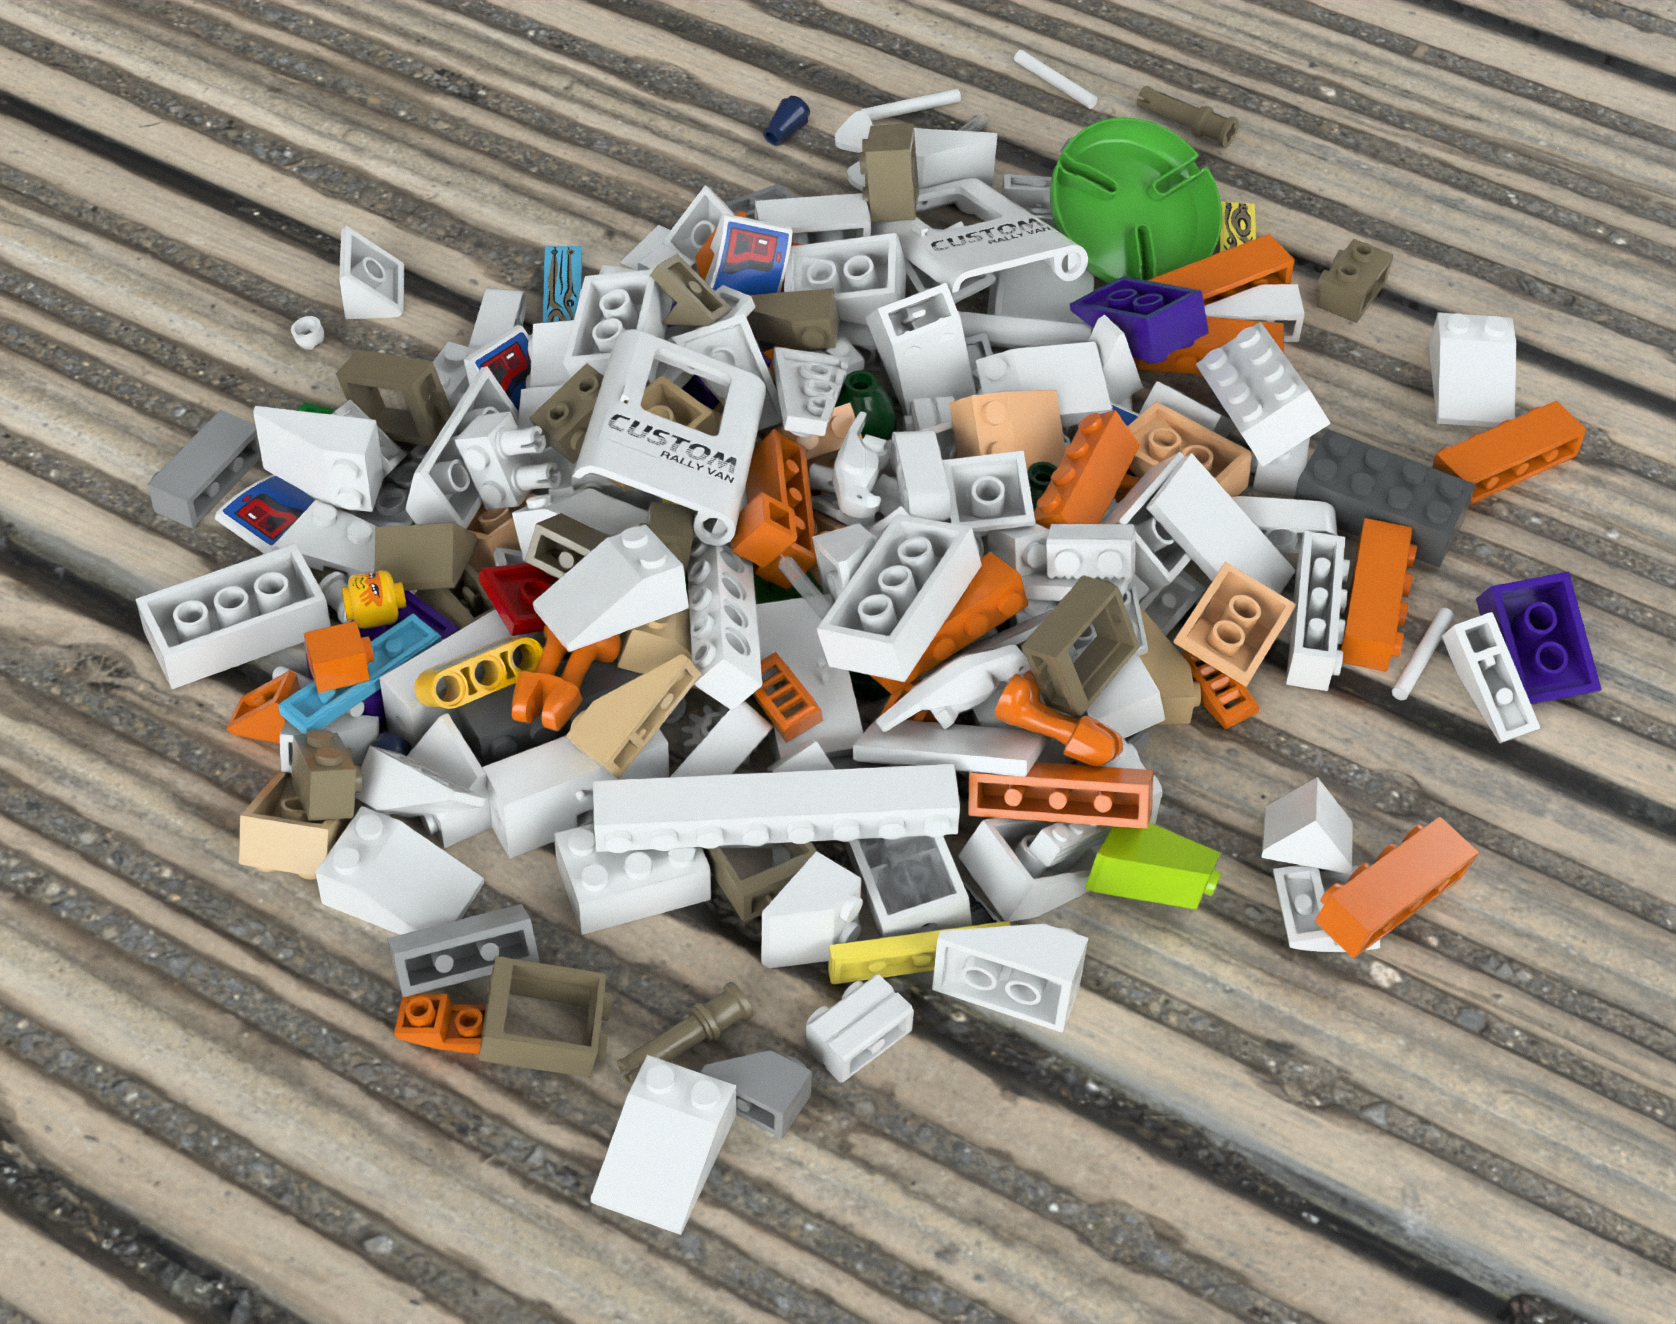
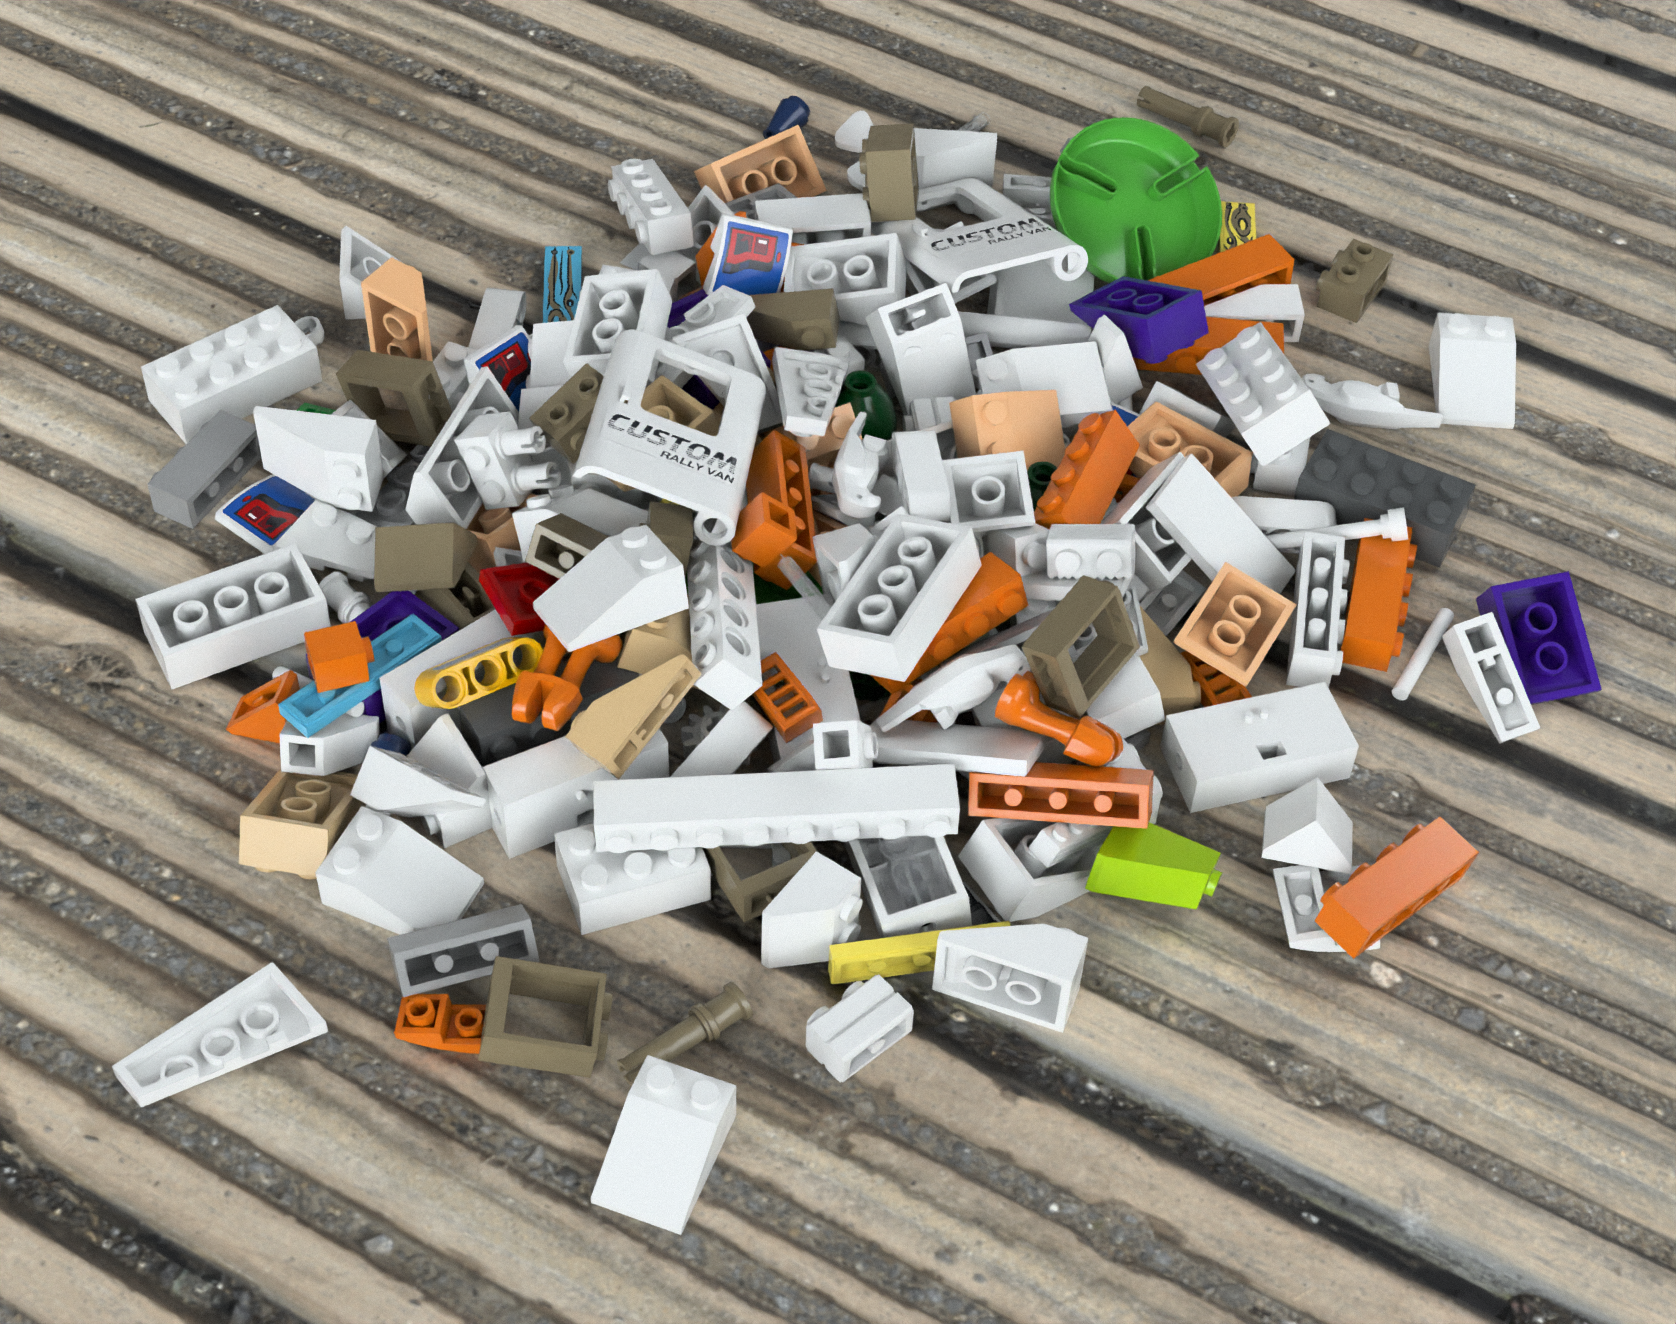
(228, 1033): none -> white wing
(232, 372): none -> white brick
(324, 775): dark tan brick -> none
(373, 599): yellow head -> none
(397, 311): none -> light nougat slope
(651, 206): none -> white brick
(694, 297): dark tan slope -> none
(768, 1088): light grey slope -> none
(772, 161): none -> light nougat slope
(844, 745): none -> white brick
(913, 104): white bar -> none
(1055, 79): white bar -> none
(1258, 746): none -> white brick
(1368, 405): none -> white animal
(1389, 525): none -> white piece
(1513, 450): orange brick -> none

